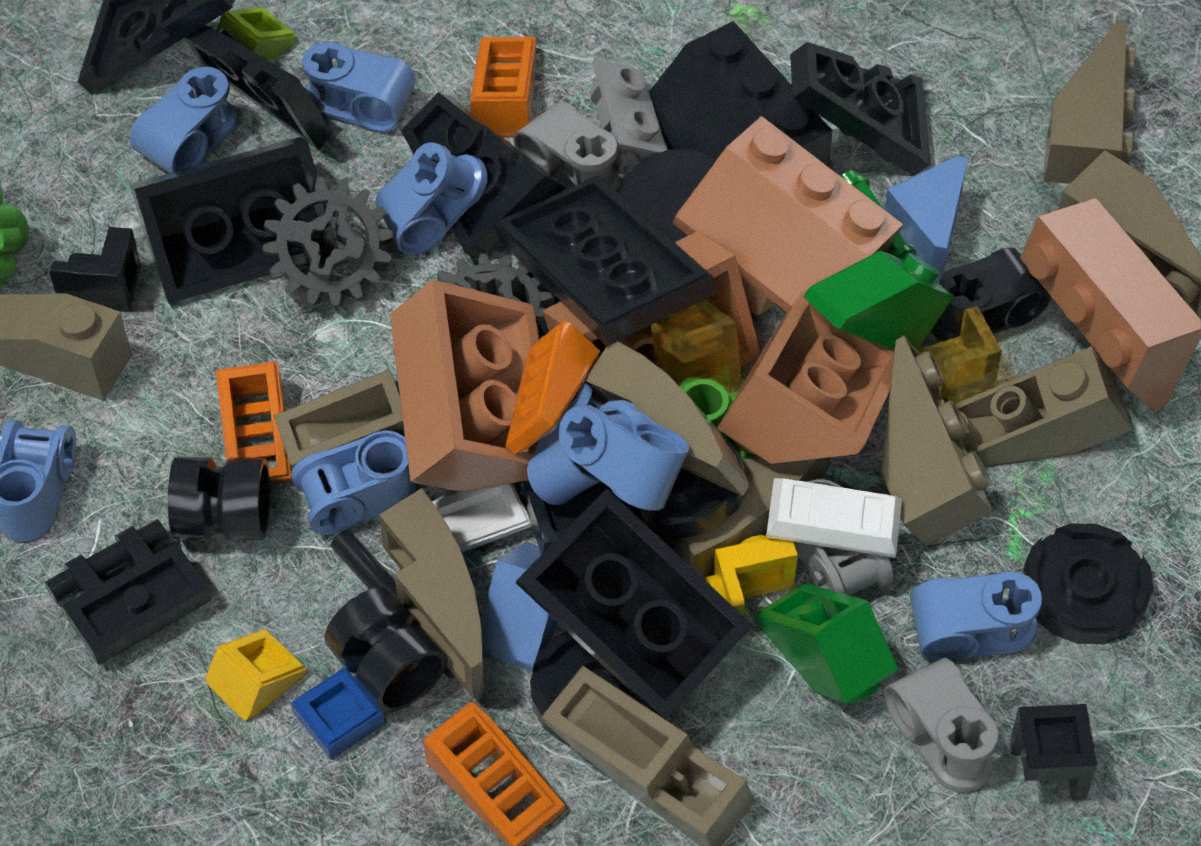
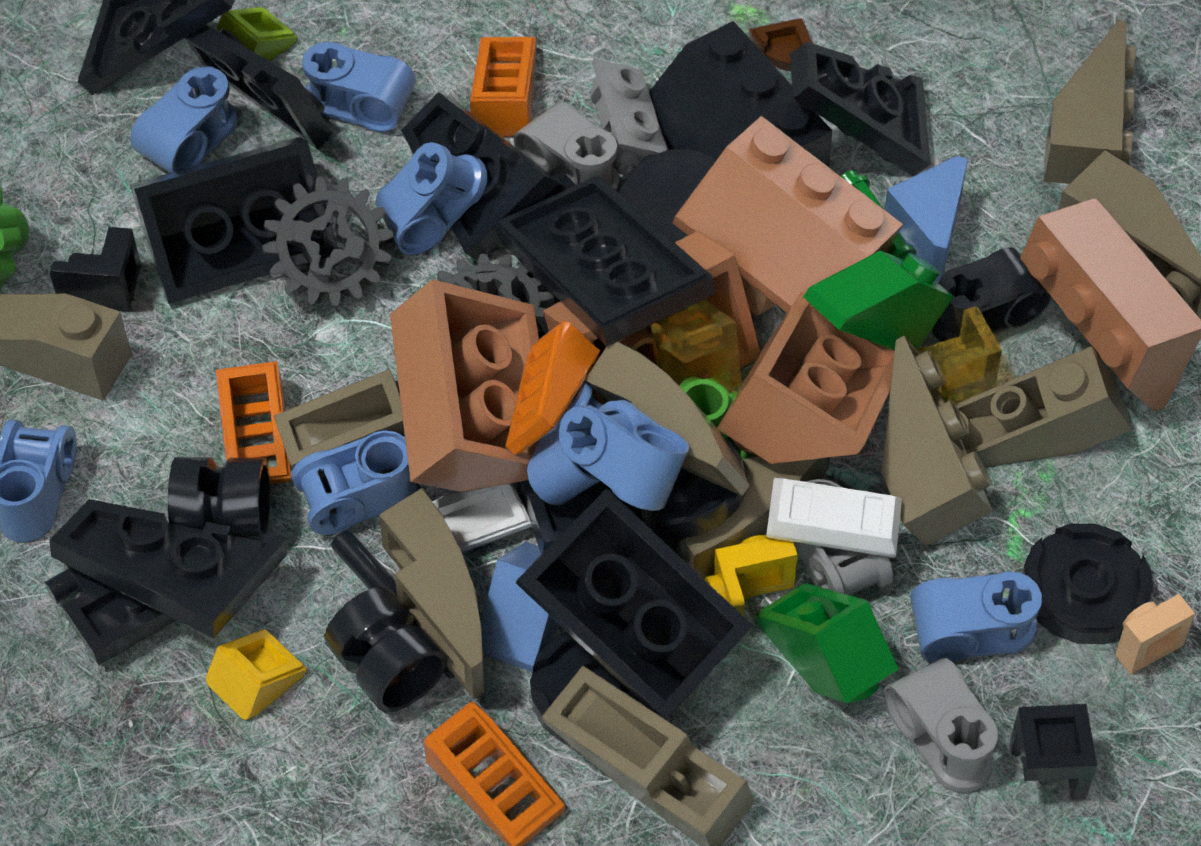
(168, 566): none -> black wing
(337, 713): blue tile -> none
(780, 40): none -> reddish brown tile
(1153, 632): none -> light nougat plate

